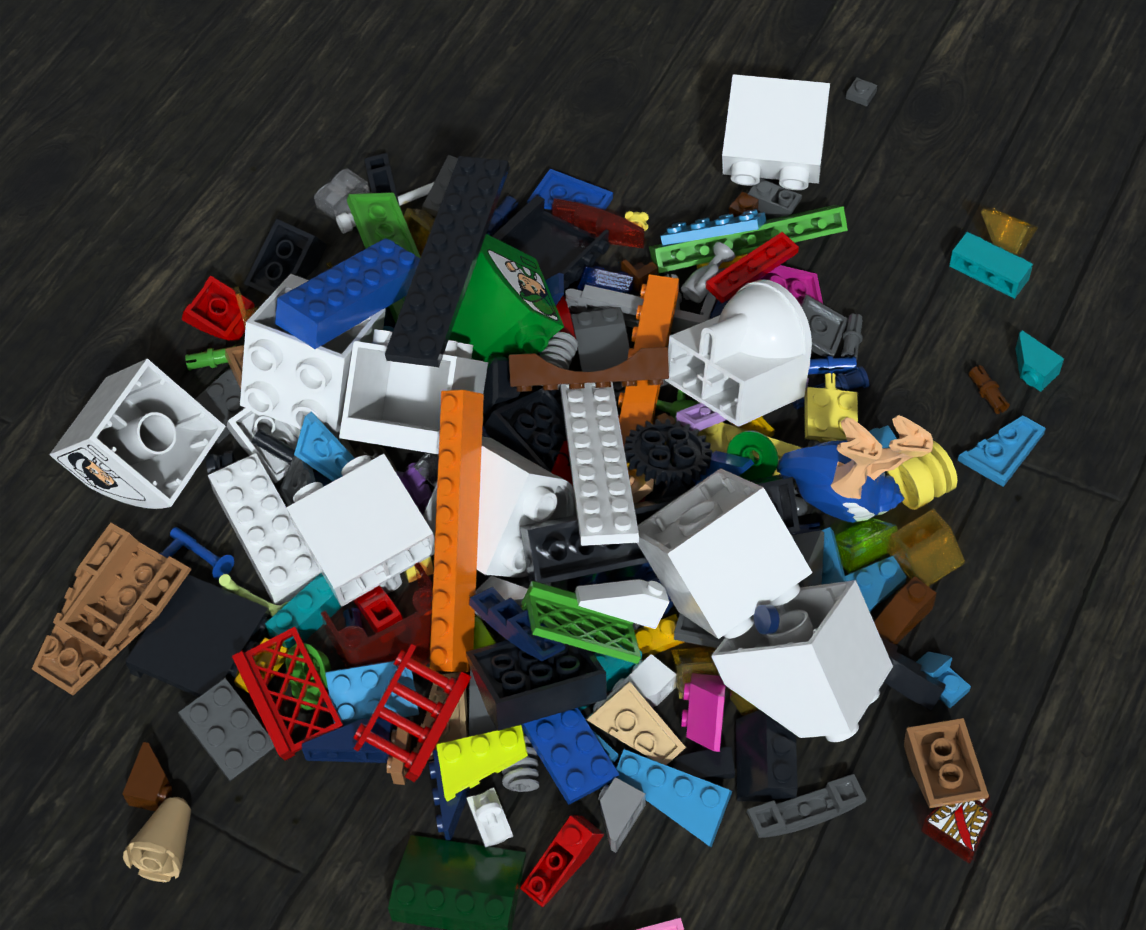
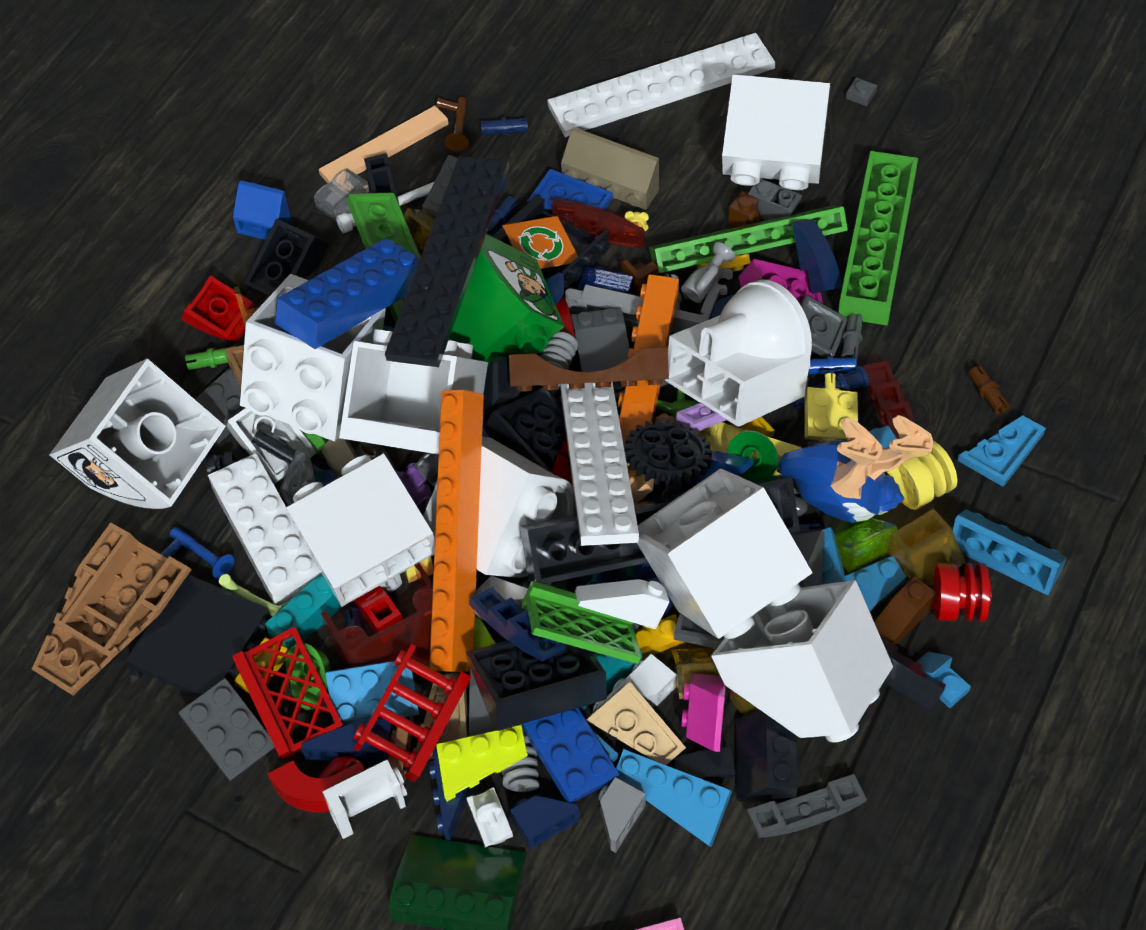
(147, 782): reddish brown slope -> none
(161, 842): tan cone -> none
(258, 209): none -> blue slope
(304, 791): none -> red arch
(321, 448): dark azure wing -> none
(337, 765): none -> red arm
(362, 793): none -> white panel
(389, 143): none -> light nougat tile
(456, 141): none -> reddish brown piece
(504, 126): none -> dark blue pin
(542, 818): none -> dark blue slope
(543, 240): none -> orange sticker
(562, 859): red slope -> none
(613, 167): none -> dark tan slope
(660, 84): none -> white plate
(705, 228): plate -> none
(752, 267): red plate -> none
(766, 619): dark blue tile -> none
(816, 257): none -> dark blue slope
(878, 237): none -> bright green brick
(887, 394): none -> clear red slope
(944, 763): medium nougat slope -> none
(959, 826): torso -> none
(965, 592): none -> red wheel
(991, 265): teal brick -> none
(1008, 231): clear yellow slope -> none
(1008, 551): none -> dark azure slope
(1036, 362): teal slope -> none

